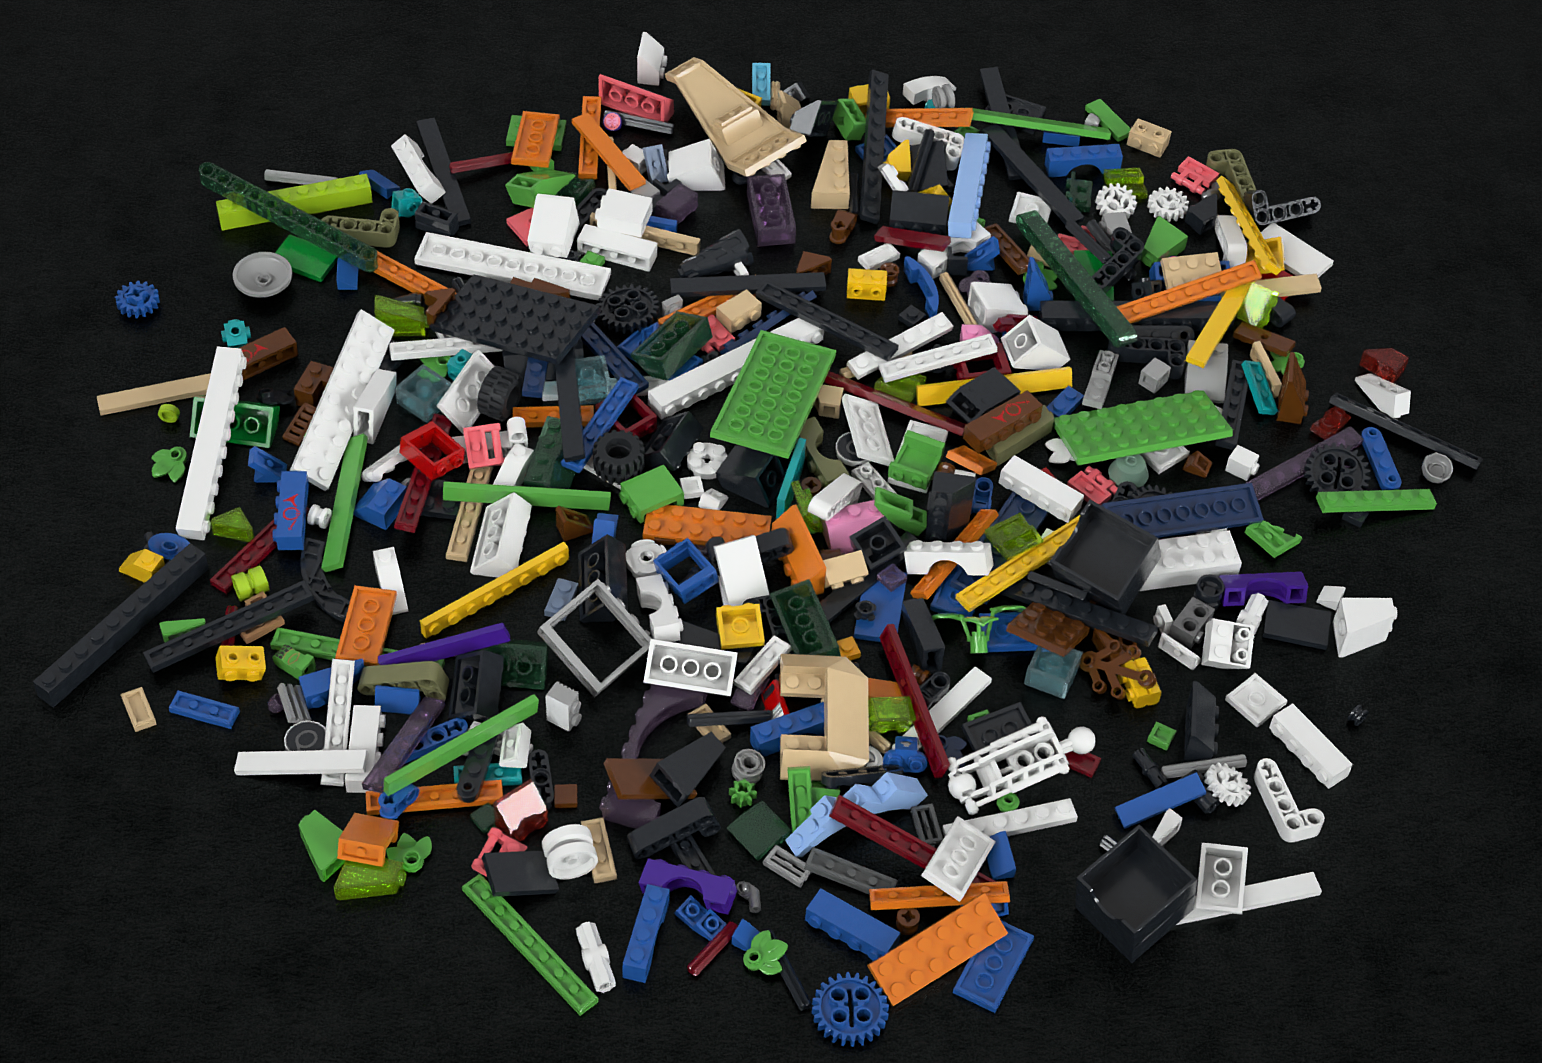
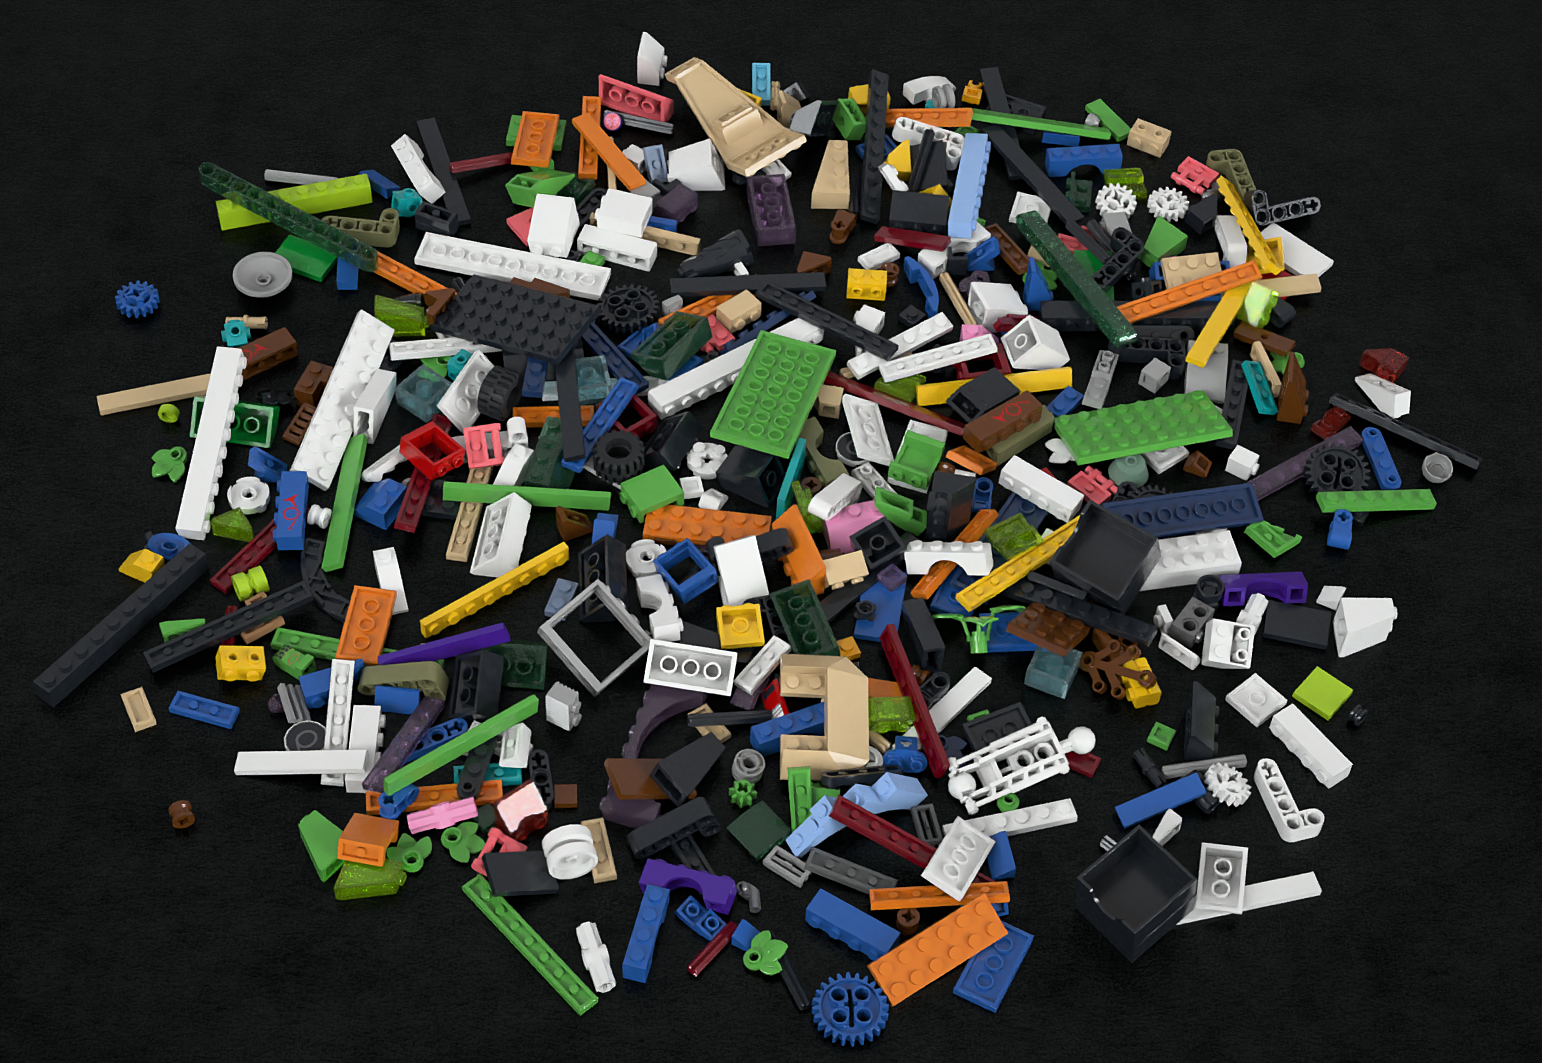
(181, 814): none -> reddish brown wheel
(252, 322): none -> tan pin
(254, 504): none -> white plate
(442, 815): none -> bright pink piece
(465, 843): none -> bright green plate
(869, 319): none -> white slope
(972, 93): none -> light orange plate
(1322, 693): none -> lime tile
(1340, 530): none -> blue piece

